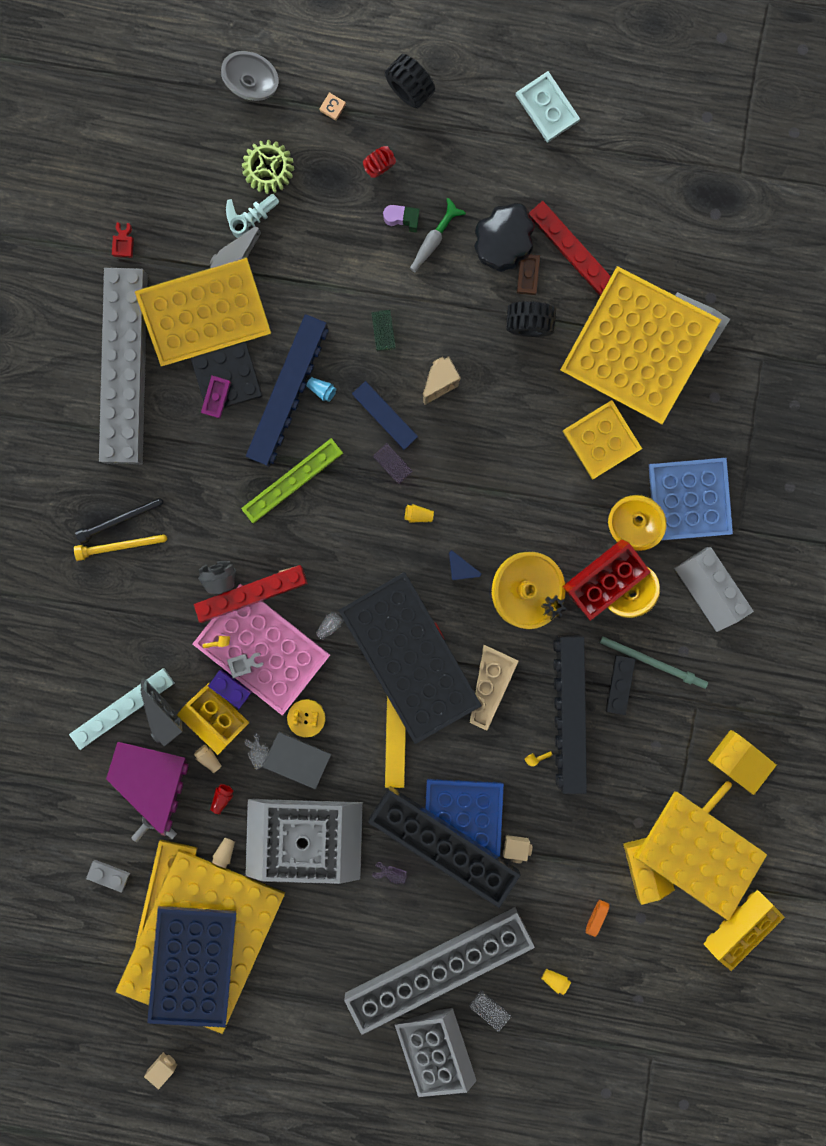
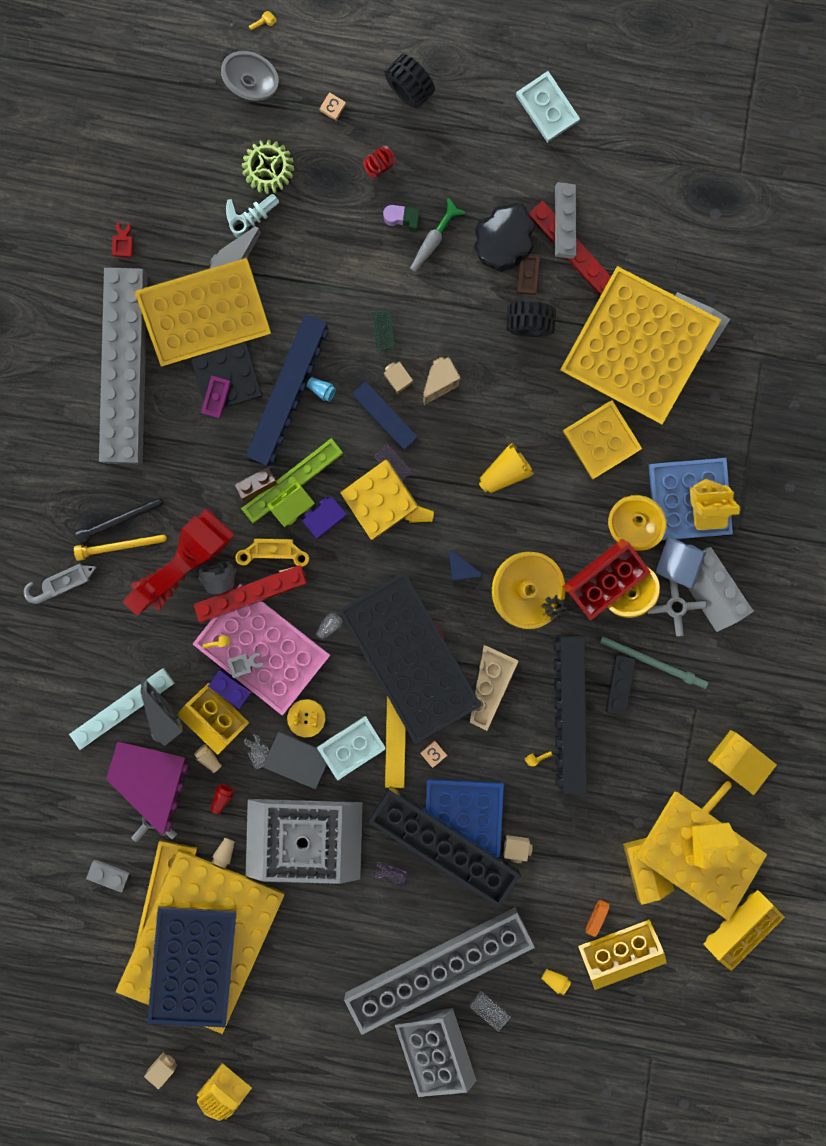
(60, 583): none -> light grey plate
(198, 543): none -> red piece
(222, 1094): none -> yellow piece
(256, 484): none -> plate
(267, 17): none -> yellow hand
(272, 549): none -> yellow plate
(291, 504): none -> lime brick
(324, 517): none -> dark purple brick
(351, 748): none -> light aqua plate
(379, 499): none -> yellow plate
(397, 377): none -> tan brick
(433, 754): none -> light nougat tile
(506, 470): none -> yellow cone
(565, 220): none -> light grey plate
(622, 954): none -> yellow slope
(680, 562): none -> sand blue slope
(684, 607): none -> light grey bar
(712, 505): none -> yellow piece
(715, 846): none -> yellow slope

